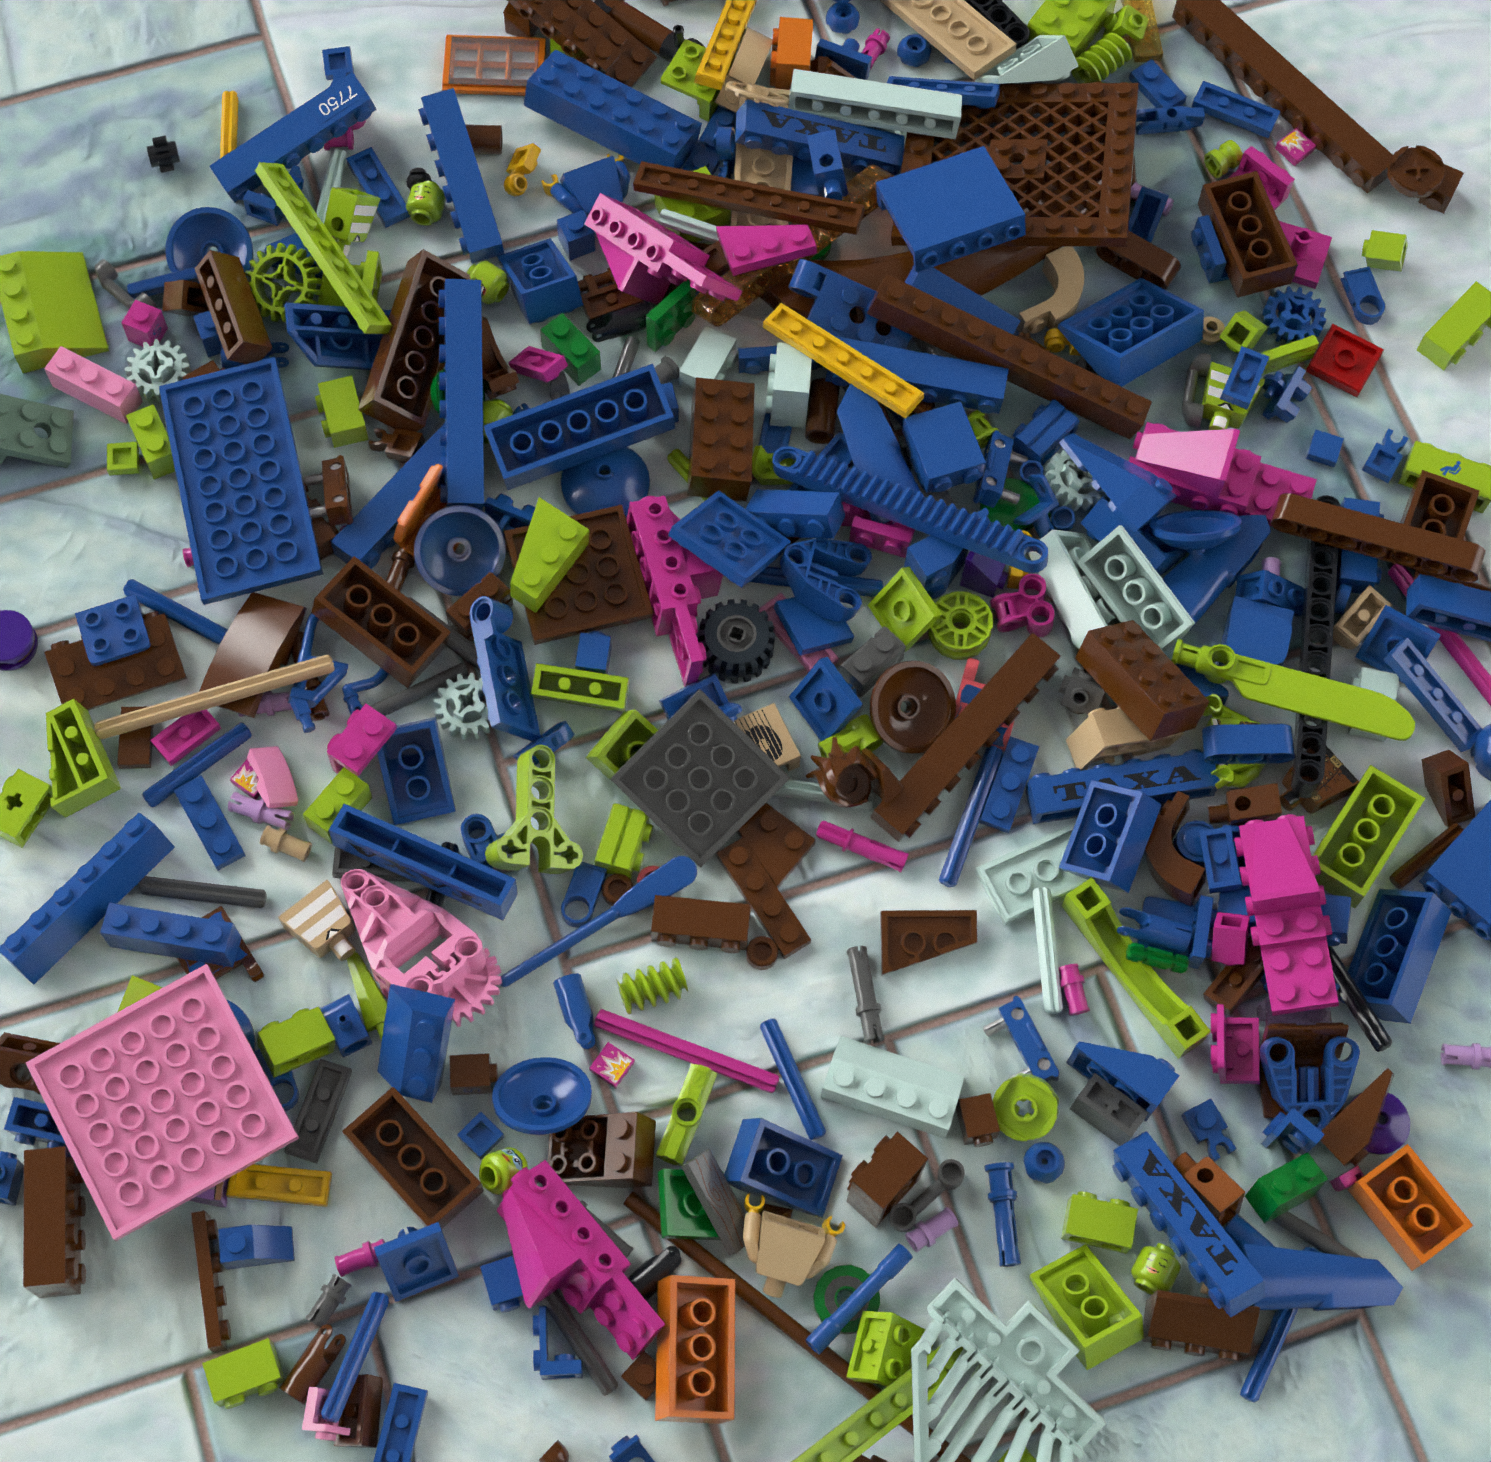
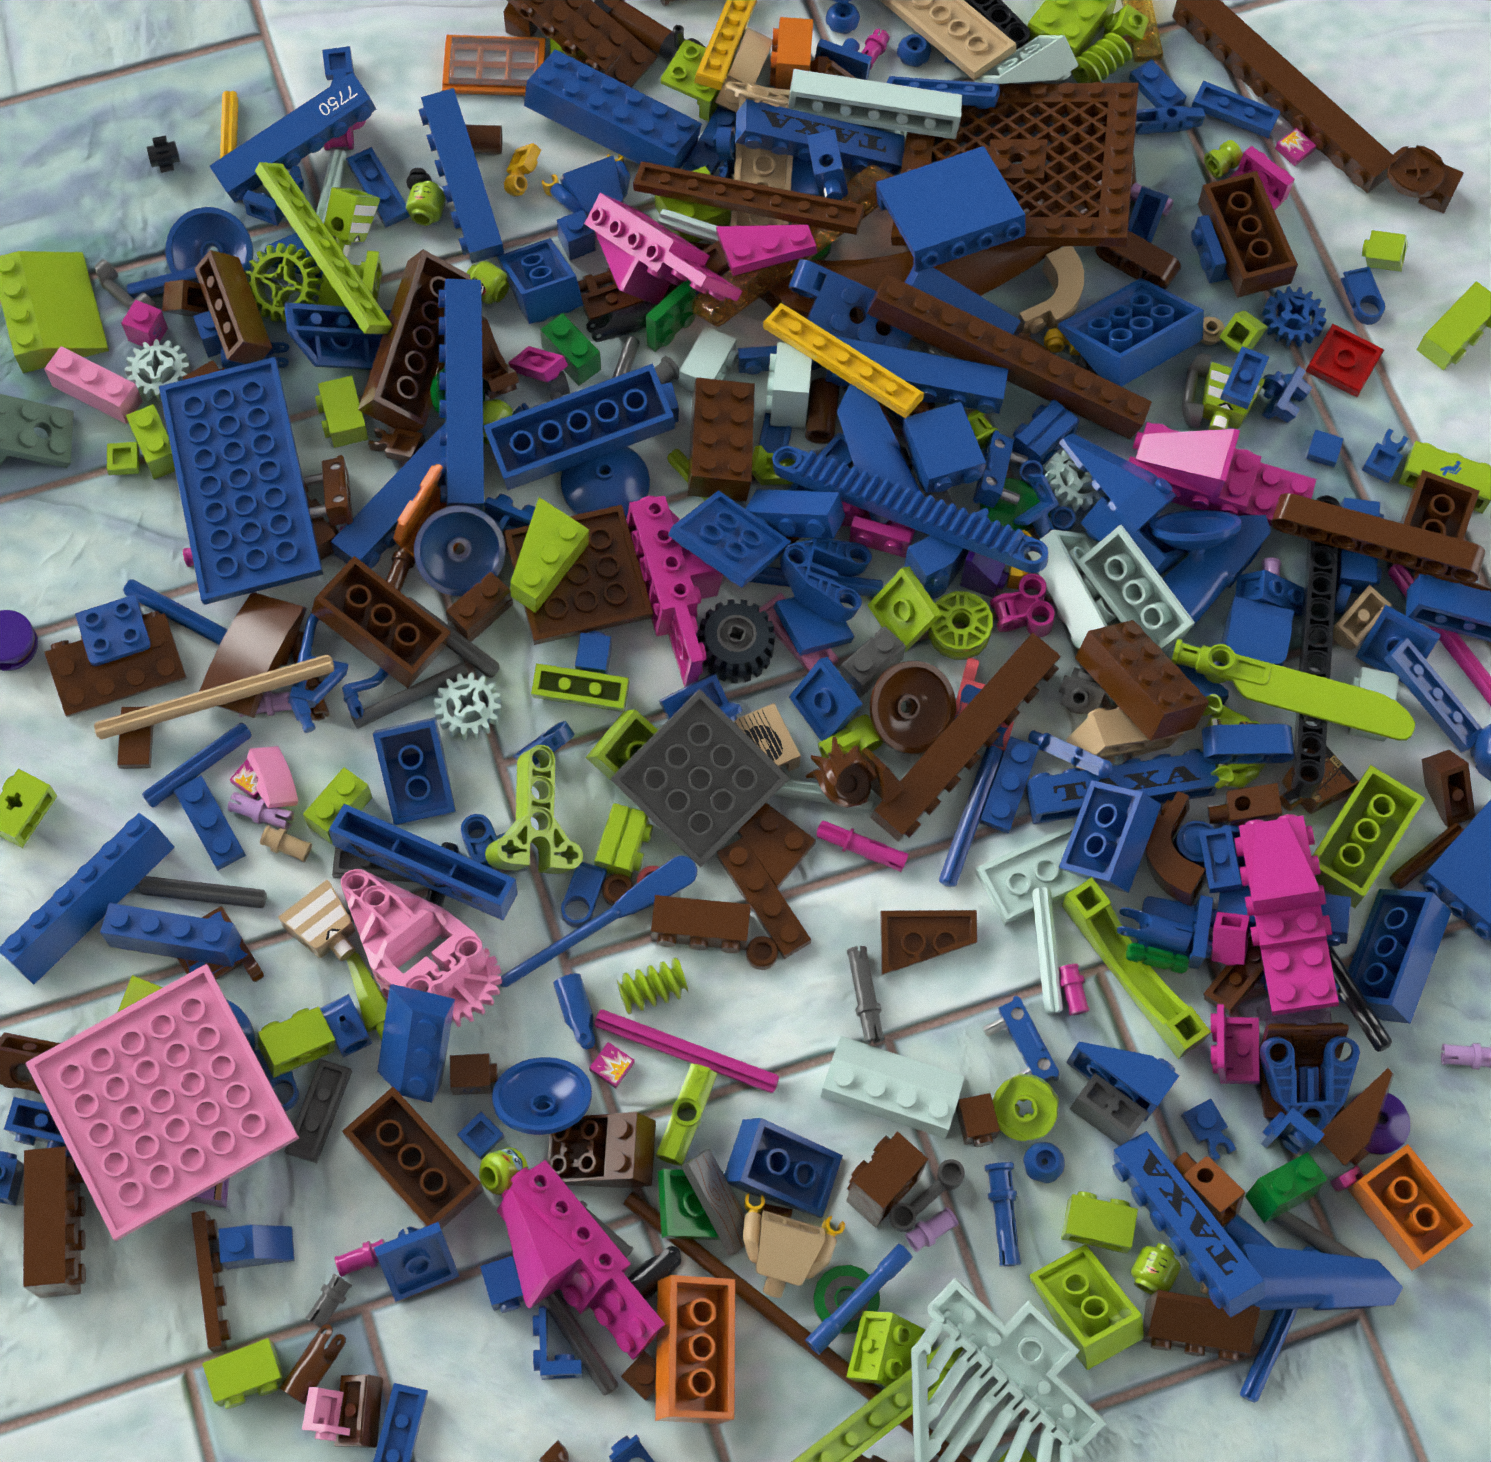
(78, 760): lime wedge -> none
(185, 735): dark pink plate -> none
(281, 1185): yellow tile -> none
(355, 1357): blue axle -> none
(359, 740): dark pink bracket -> none
(503, 670): blue hinge -> none
(792, 1079): blue axle -> none
(1071, 753): none -> piece
(1290, 354): lime tile -> none
(1309, 251): dark pink tile -> none

